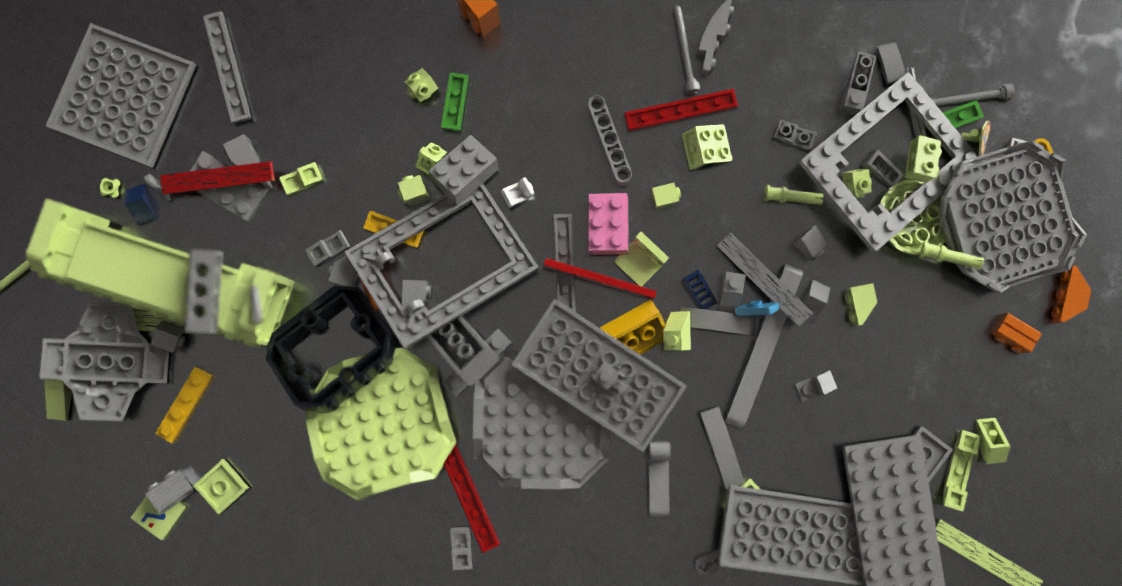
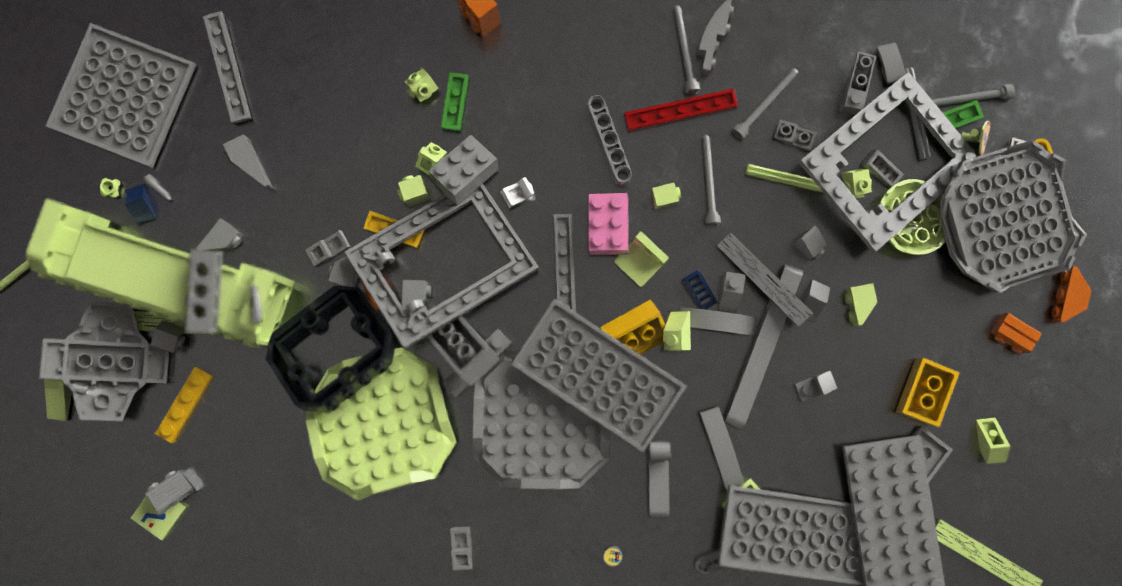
(217, 177): red tile -> none
(221, 238): none -> light grey slope
(221, 486): yellowish green plate -> none
(239, 199): light grey plate -> none
(301, 179): yellowish green slope -> none
(470, 501): red tile -> none
(599, 279): red tile -> none
(608, 376): light grey plate -> none
(612, 556): none -> tile
(706, 145): yellowish green bracket -> none
(712, 216): none -> light grey piece
(741, 130): none -> light grey piece
(756, 308): dark azure plate -> none
(782, 177): none -> yellowish green axle
(783, 194): yellowish green pin -> none
(923, 159): yellowish green brick -> none
(927, 392): none -> yellow brick
(941, 254): yellowish green pin -> none
(959, 469): yellowish green slope -> none

